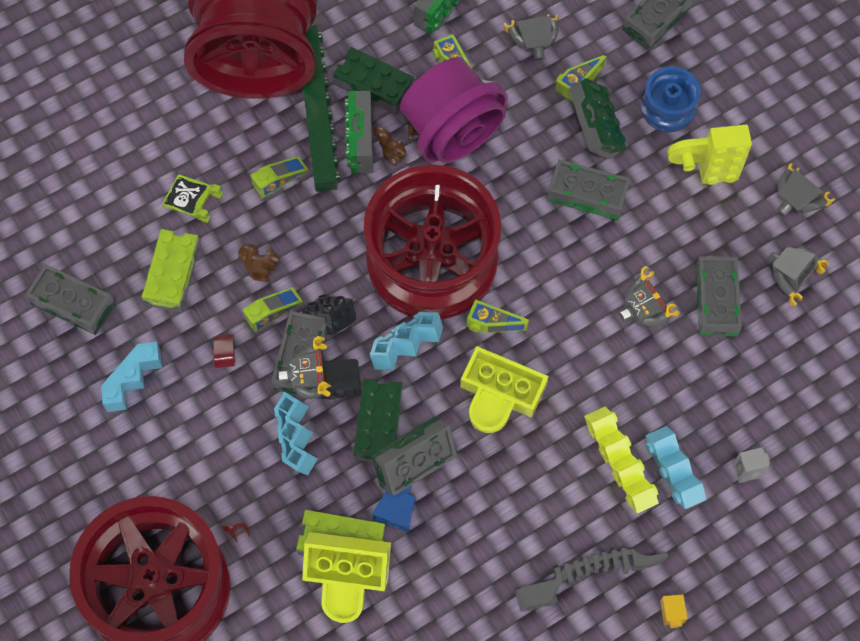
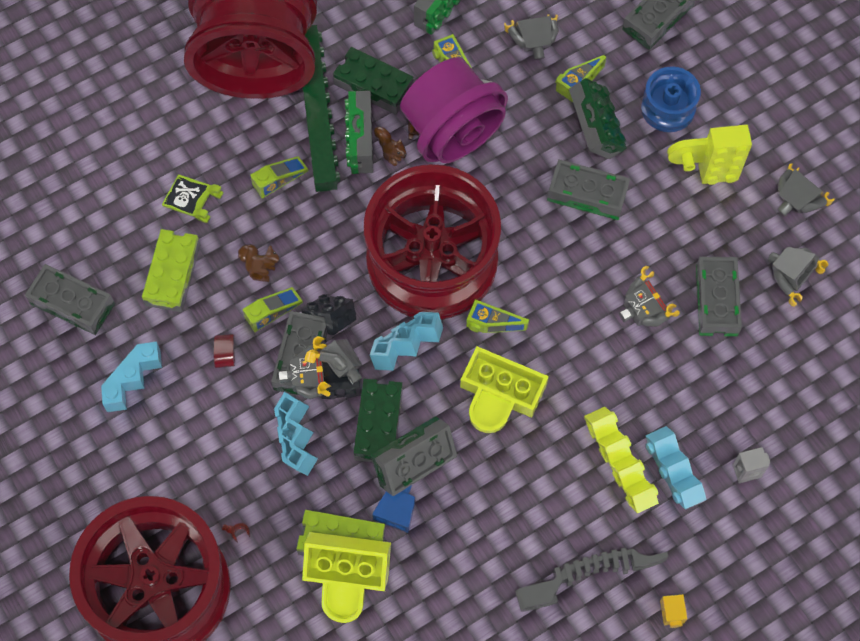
(340, 358): none -> dark grey torso

